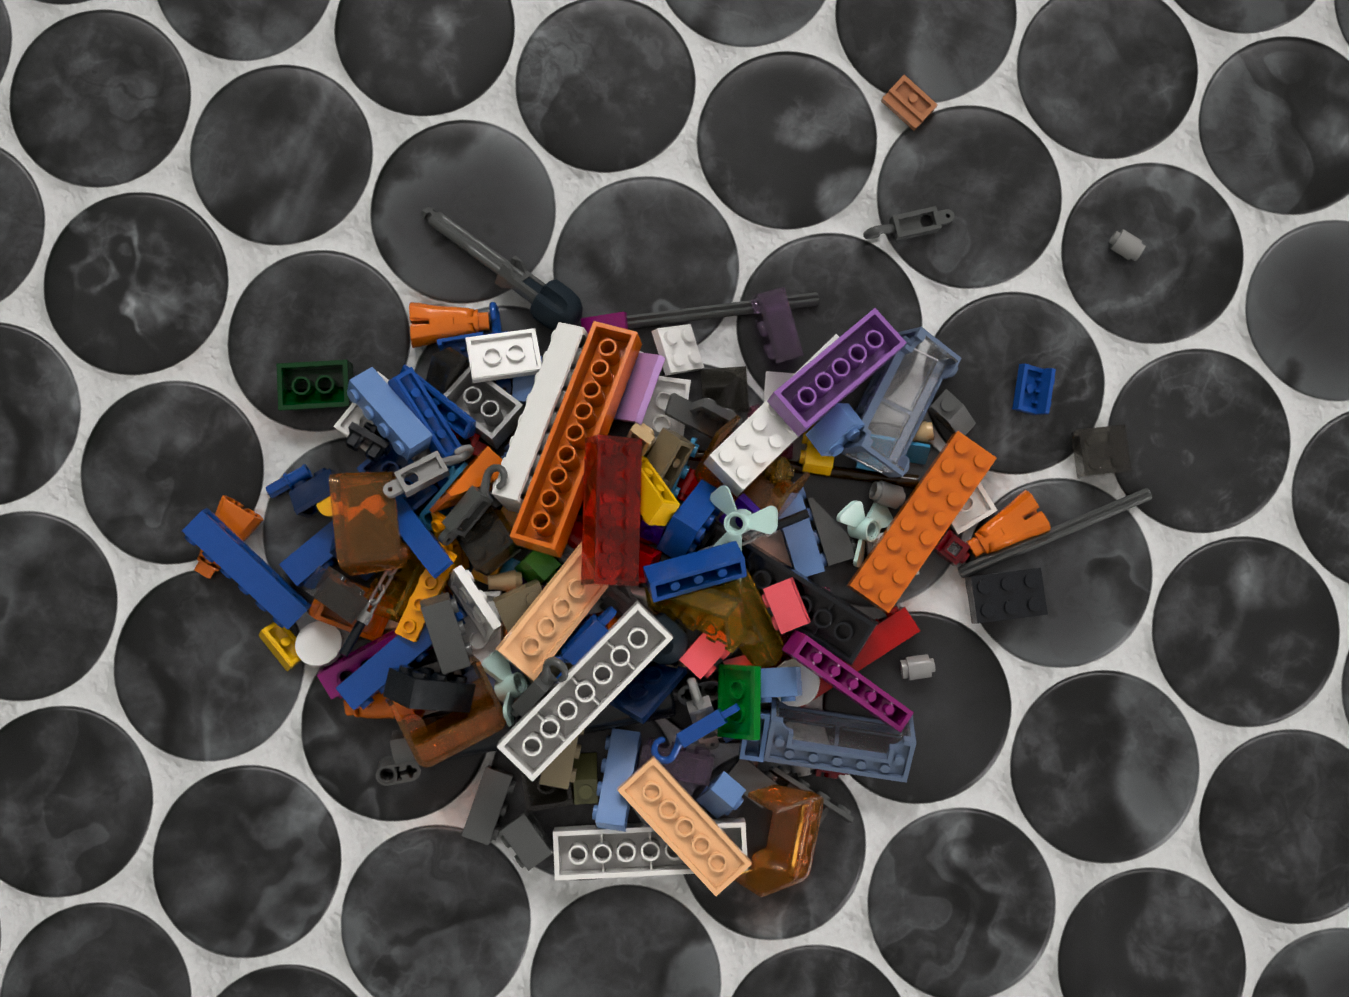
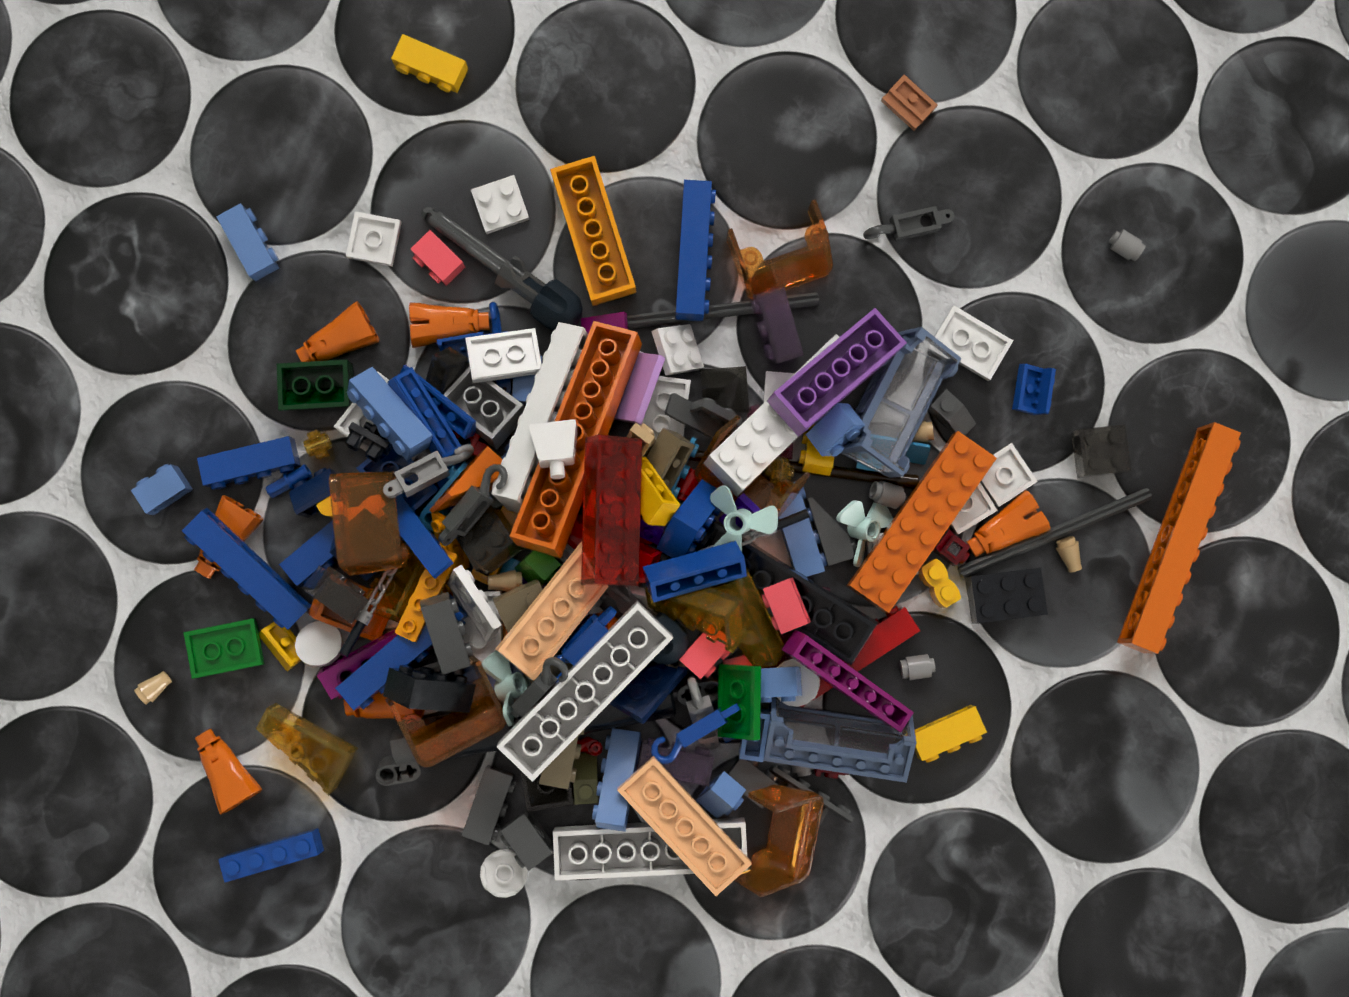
(153, 687): none -> tan cone
(161, 489): none -> medium blue brick
(223, 648): none -> green plate
(227, 776): none -> orange piece
(248, 241): none -> medium blue brick
(249, 462): none -> blue brick
(271, 855): none -> blue brick
(308, 745): none -> clear yellow wedge
(317, 444): none -> clear yellow gear
(340, 336): none -> orange piece
(373, 239): none -> white plate
(429, 64): none -> yellow brick
(437, 258): none -> coral brick
(500, 204): none -> white plate
(502, 873): none -> white tile
(555, 445): none -> white torso
(590, 746): none -> red arm
(593, 231): none -> light orange brick
(694, 250): none -> blue brick
(787, 269): none -> clear orange windscreen
(941, 589): none -> yellow brick
(948, 733): none -> yellow brick
(974, 341): none -> white plate
(1007, 476): none -> white plate
(1069, 552): none -> tan cone
(1179, 538): none -> orange brick

